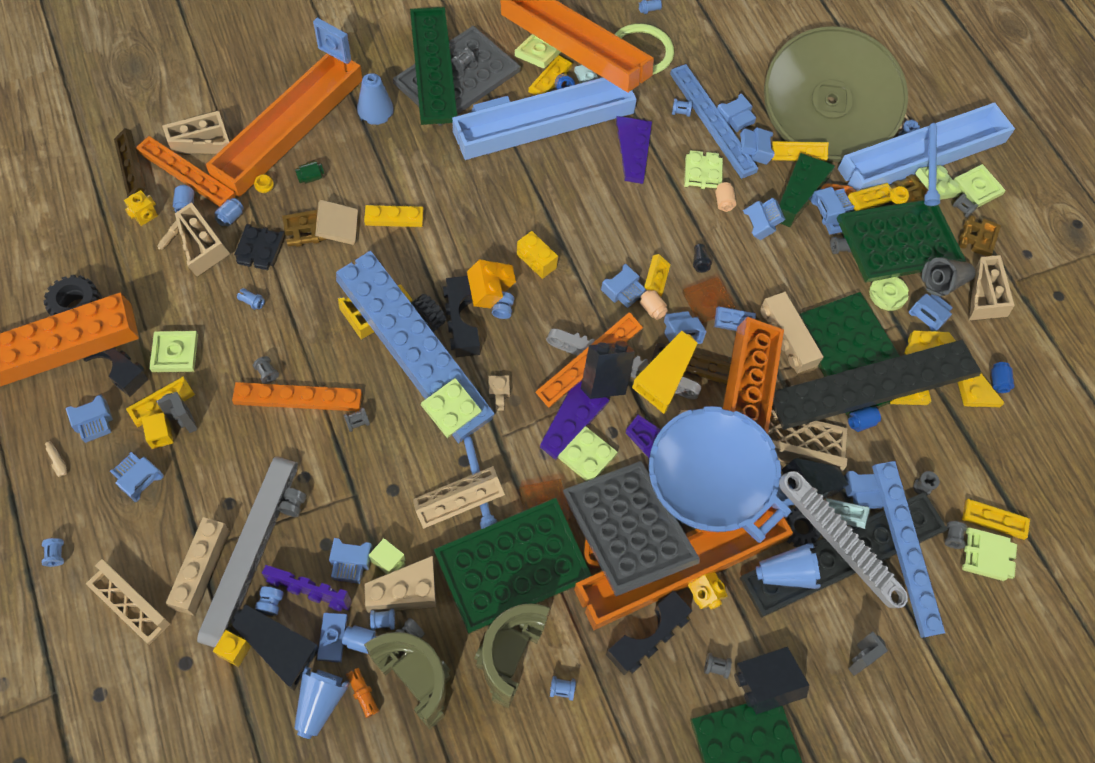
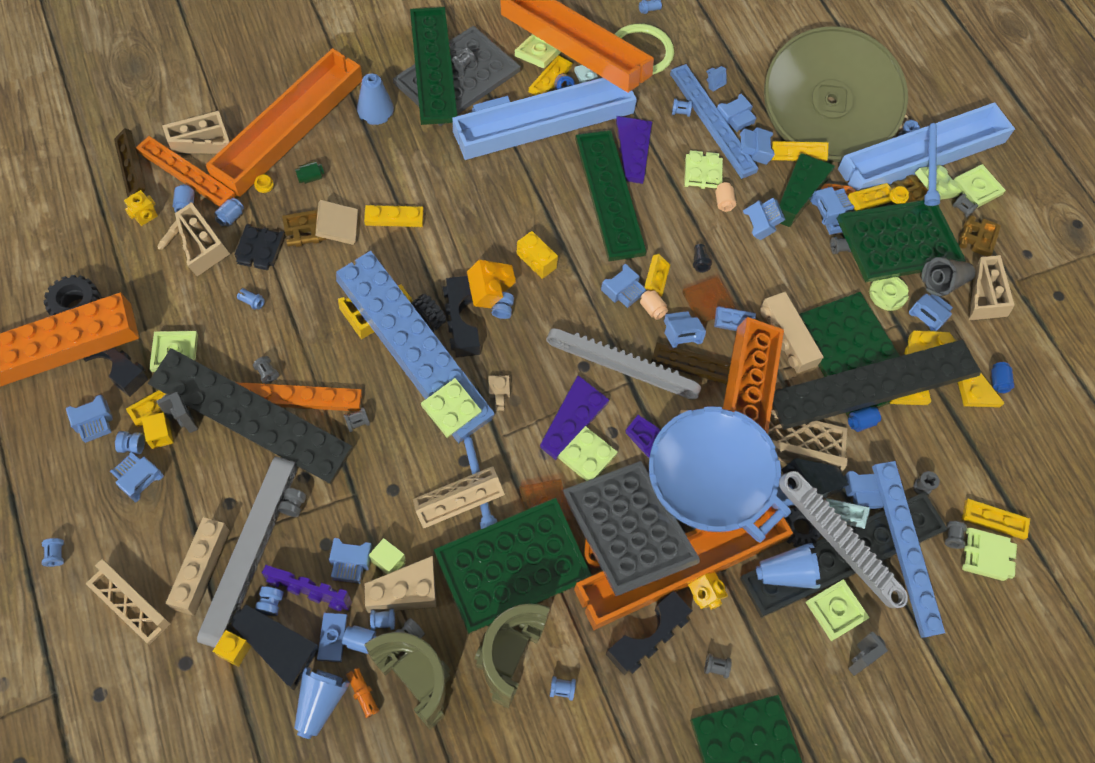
(58, 463): tan piece -> none
(129, 442): none -> medium blue wheel
(251, 416): none -> pearl dark grey plate
(332, 40): medium blue tile -> none
(573, 372): orange plate -> none
(607, 369): black brick -> none
(610, 196): none -> dark green plate
(663, 375): yellow slope -> none
(716, 78): none -> medium blue tile
(771, 680): black brick -> none
(837, 610): none -> yellowish green plate

